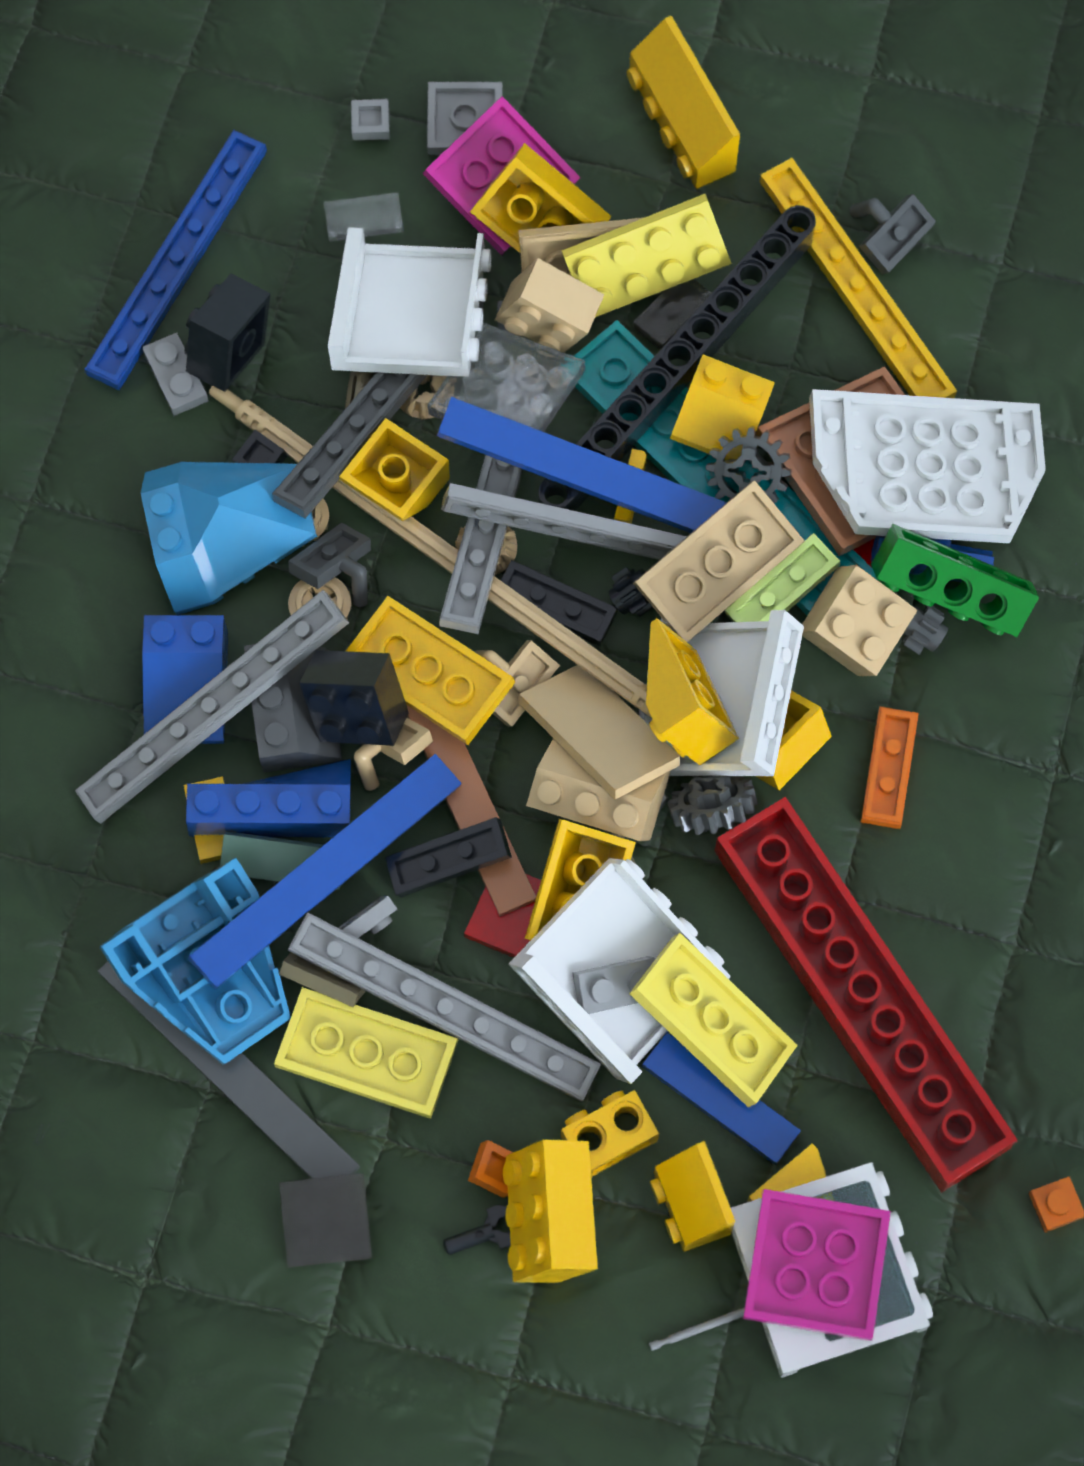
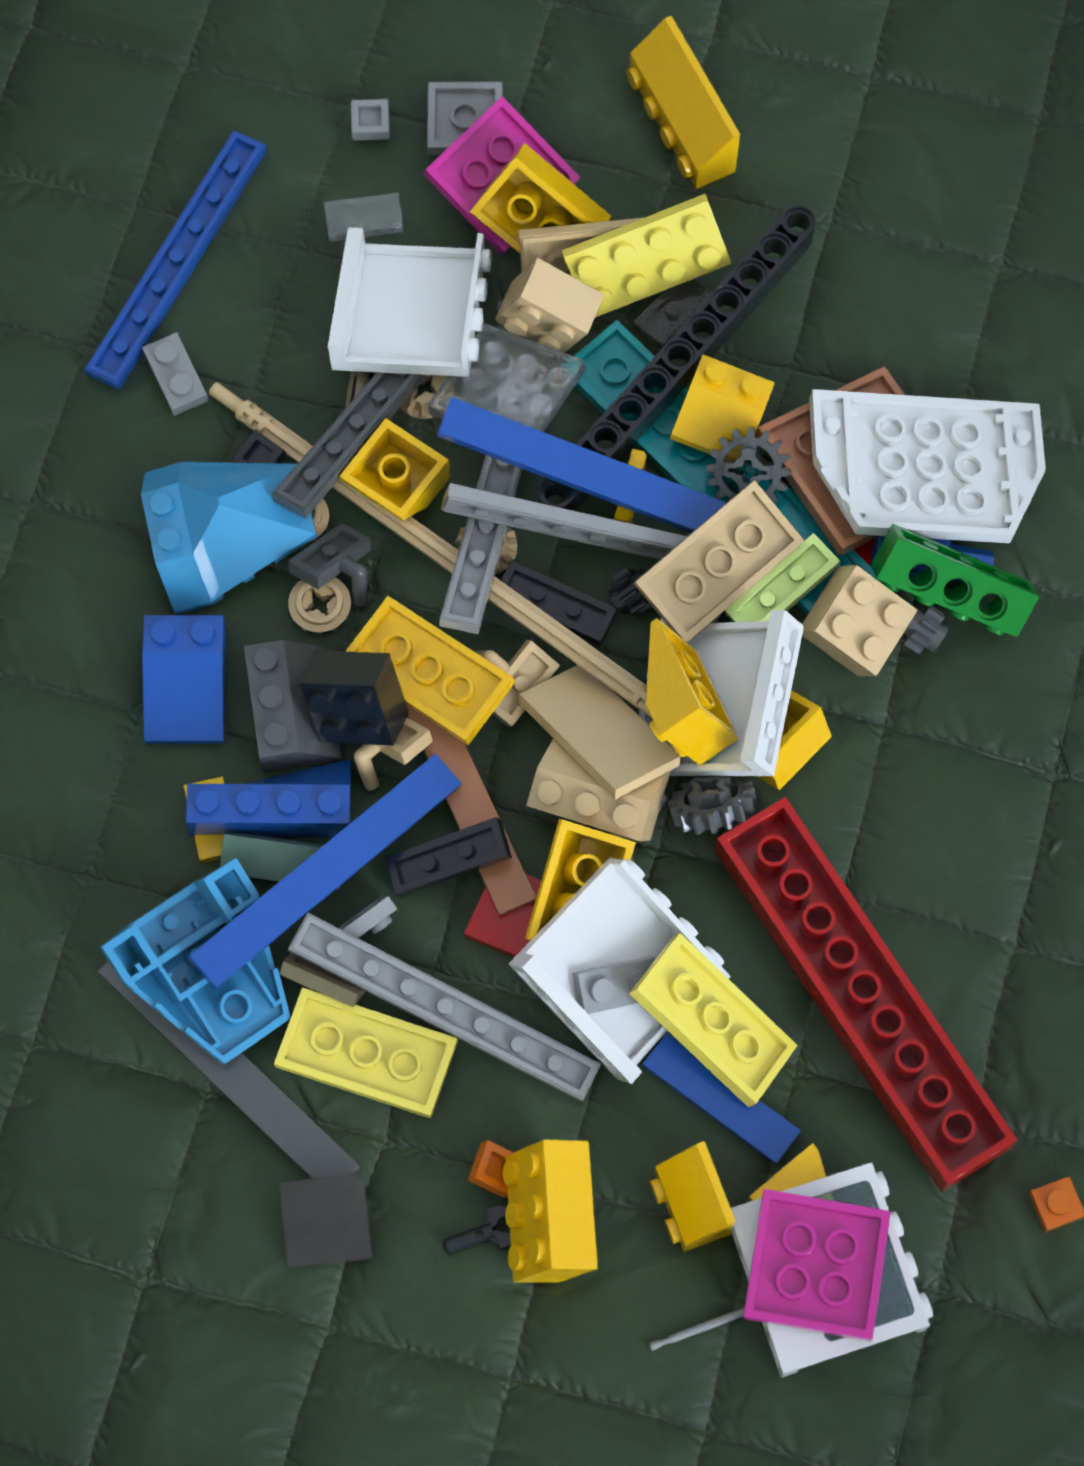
(211, 706): light grey tile -> none
(226, 331): black brick -> none
(615, 1143): yellow brick -> none
(859, 287): yellow plate -> none
(889, 767): orange tile -> none
(896, 230): dark grey plate -> none

